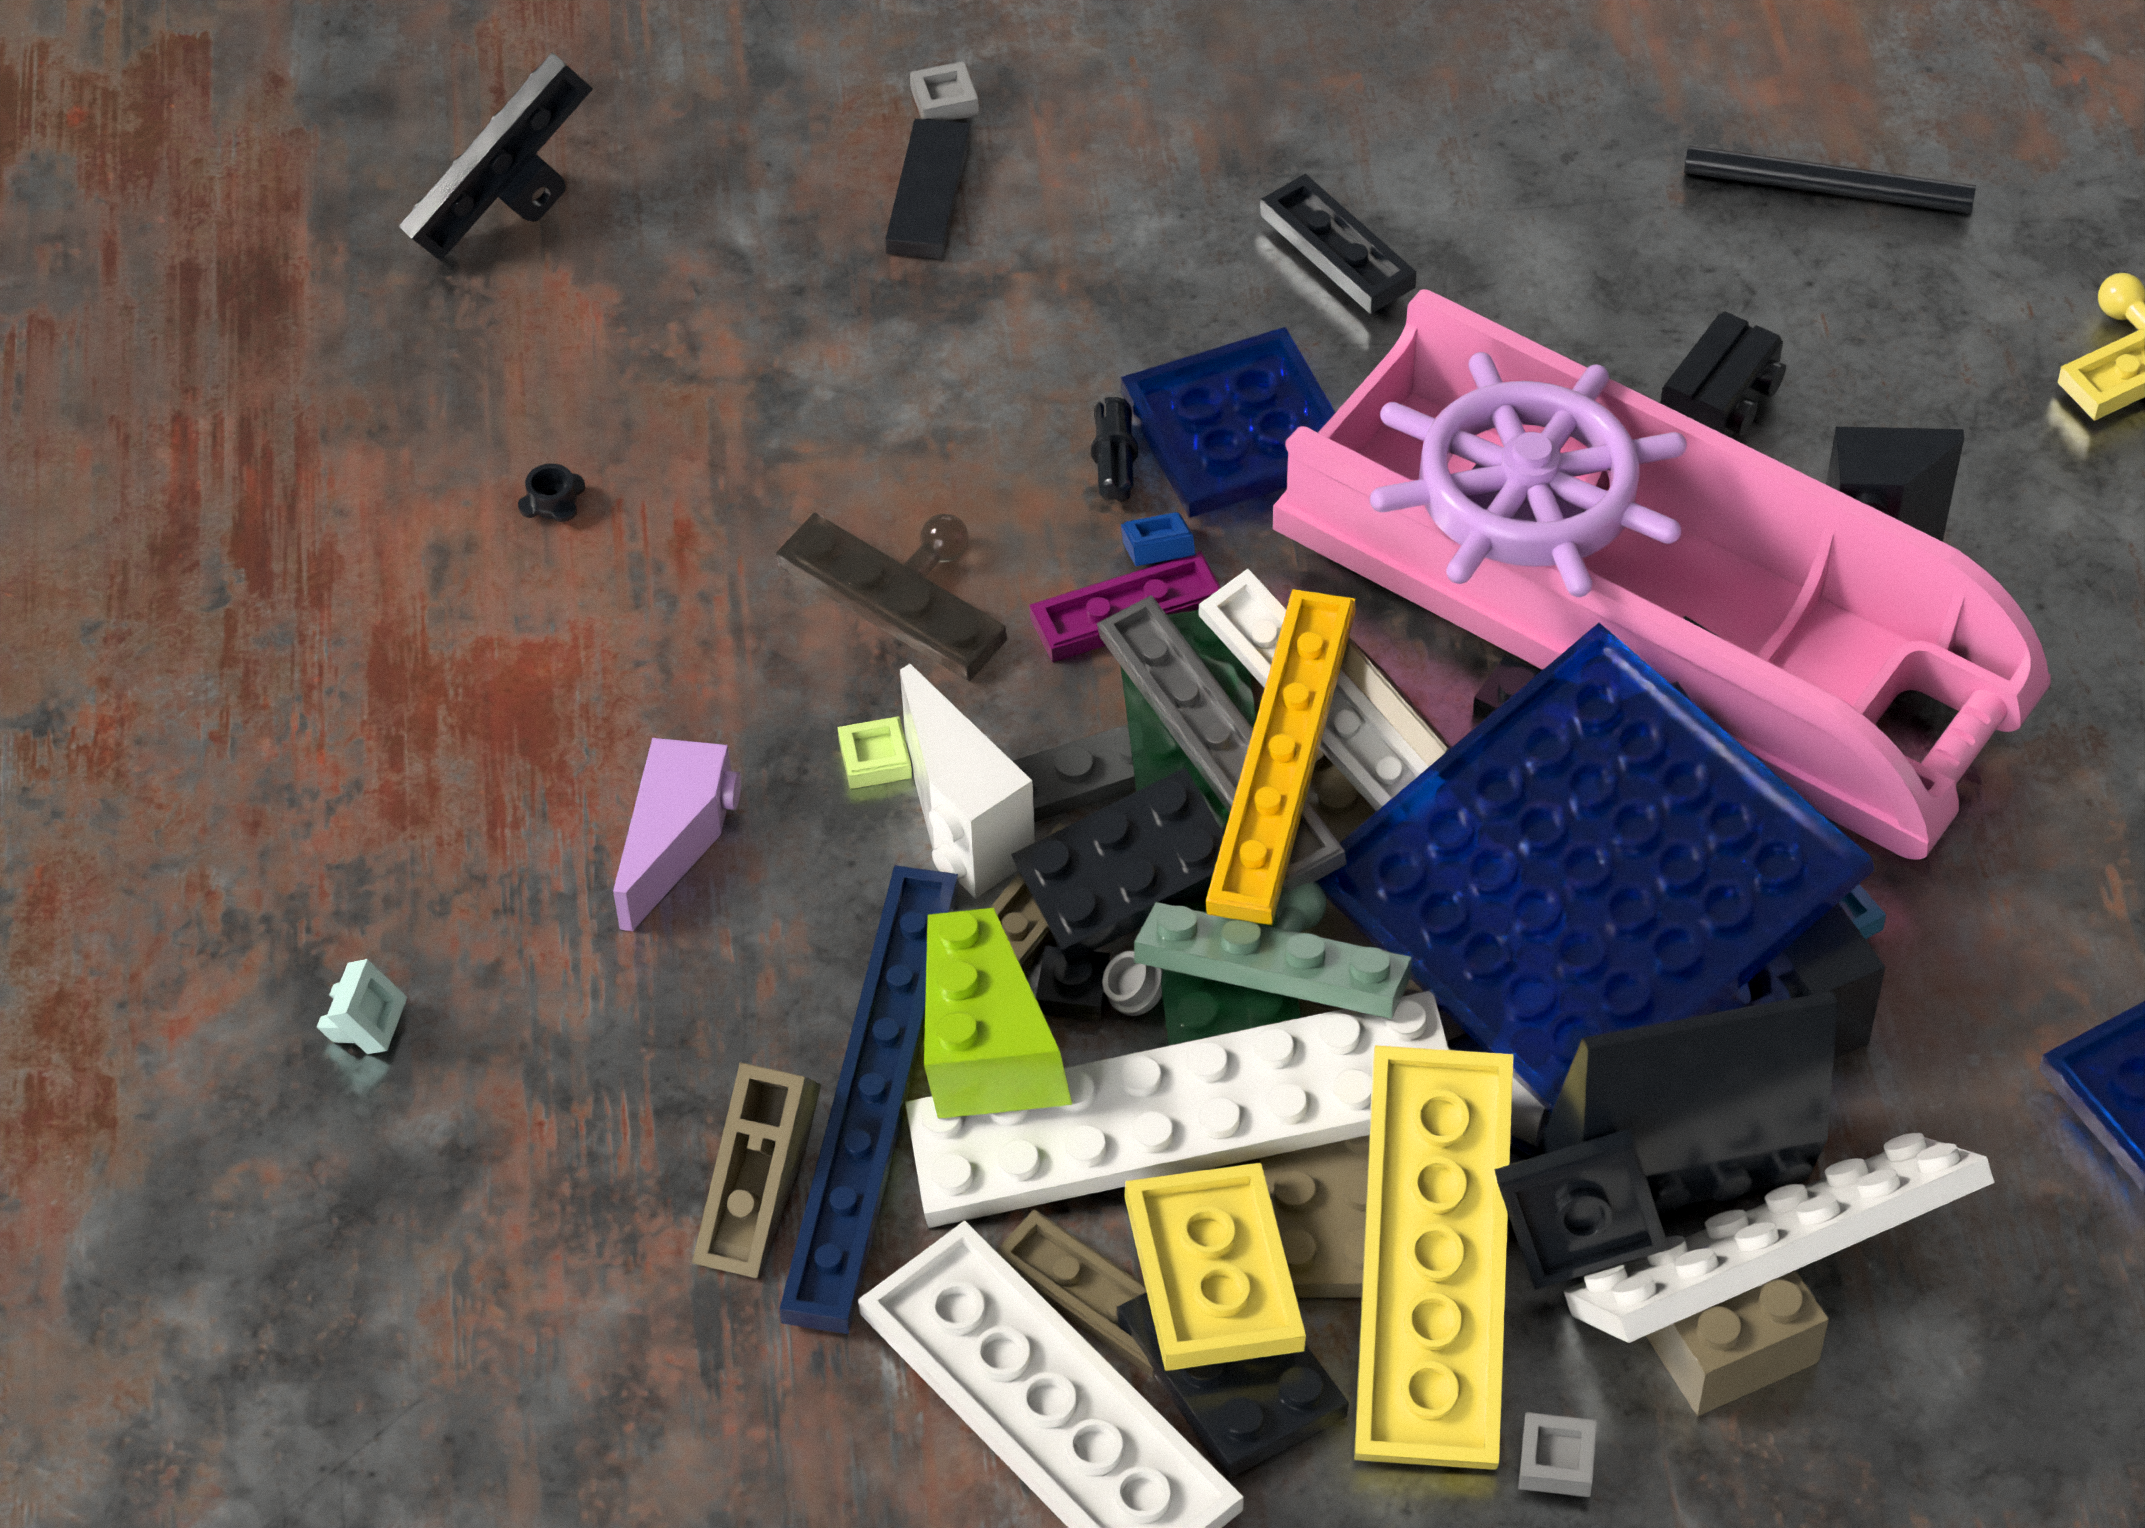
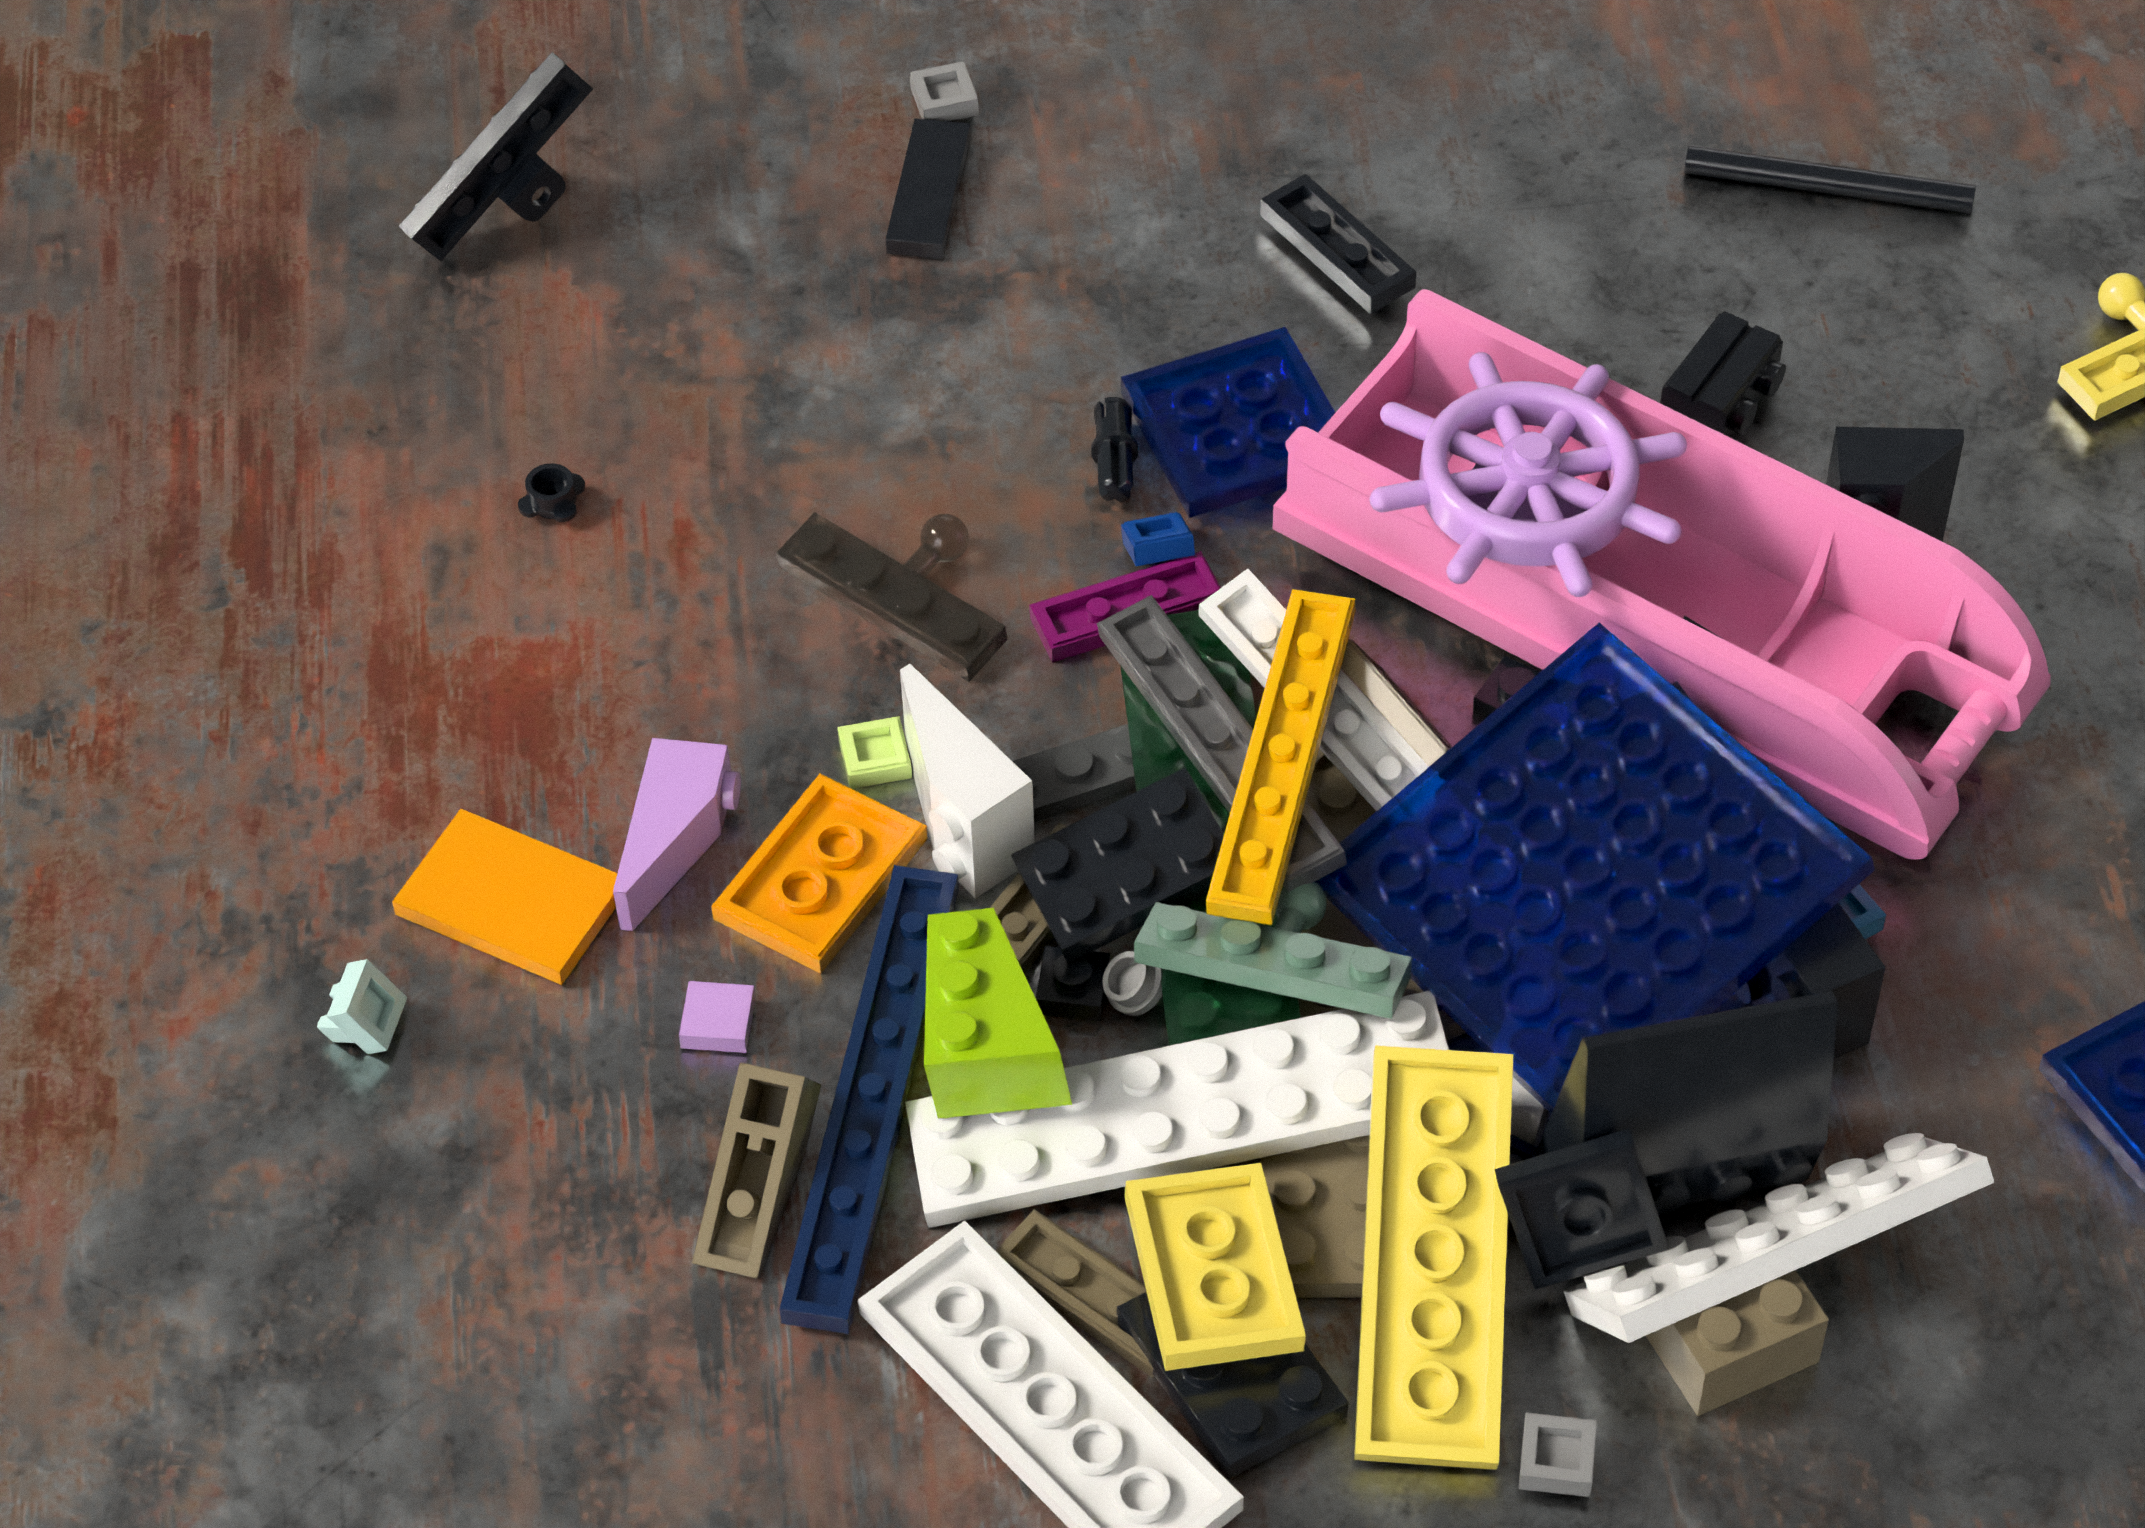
(509, 896): none -> light orange tile
(717, 1017): none -> lavender tile
(819, 873): none -> light orange tile

